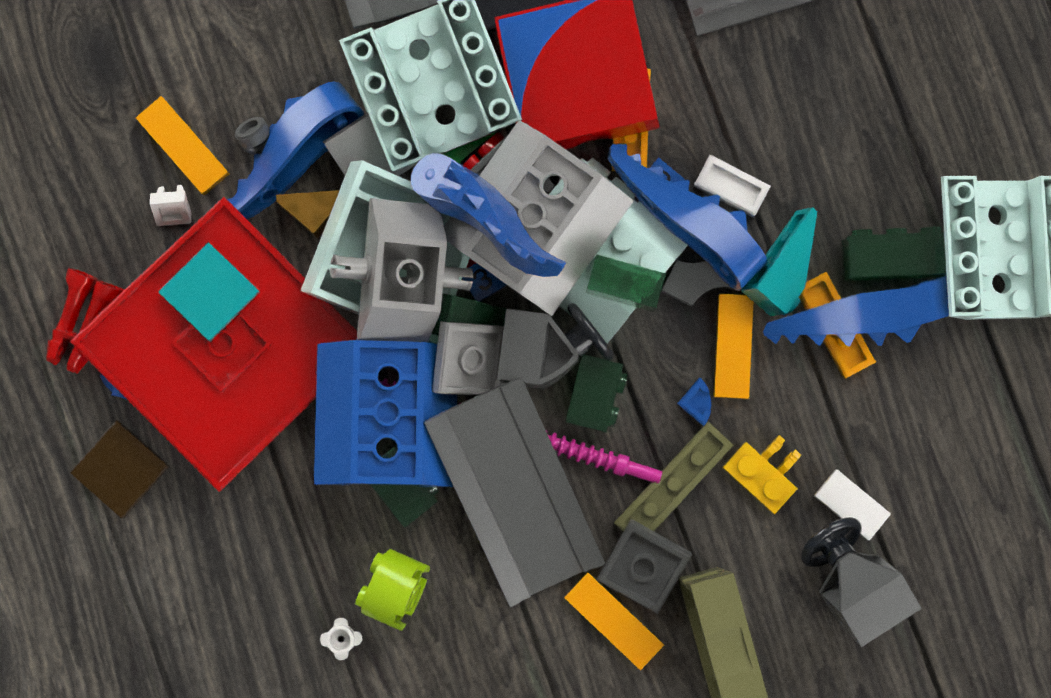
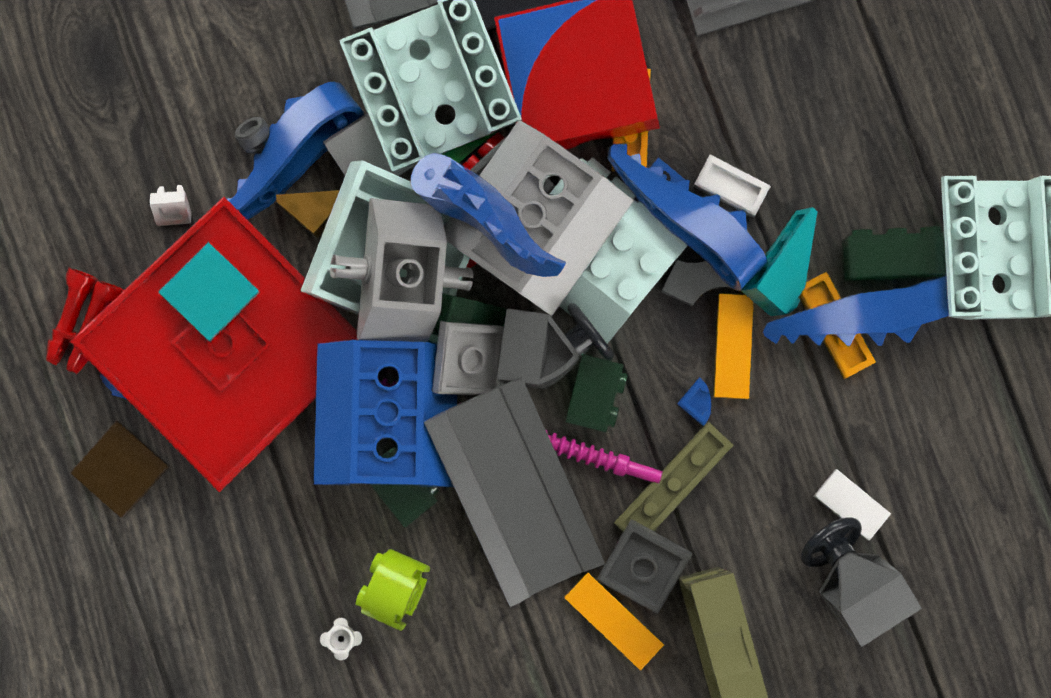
(182, 145): light orange tile -> none
(483, 283): blue tile -> none
(625, 283): clear green brick -> none
(761, 477): yellow hinge -> none

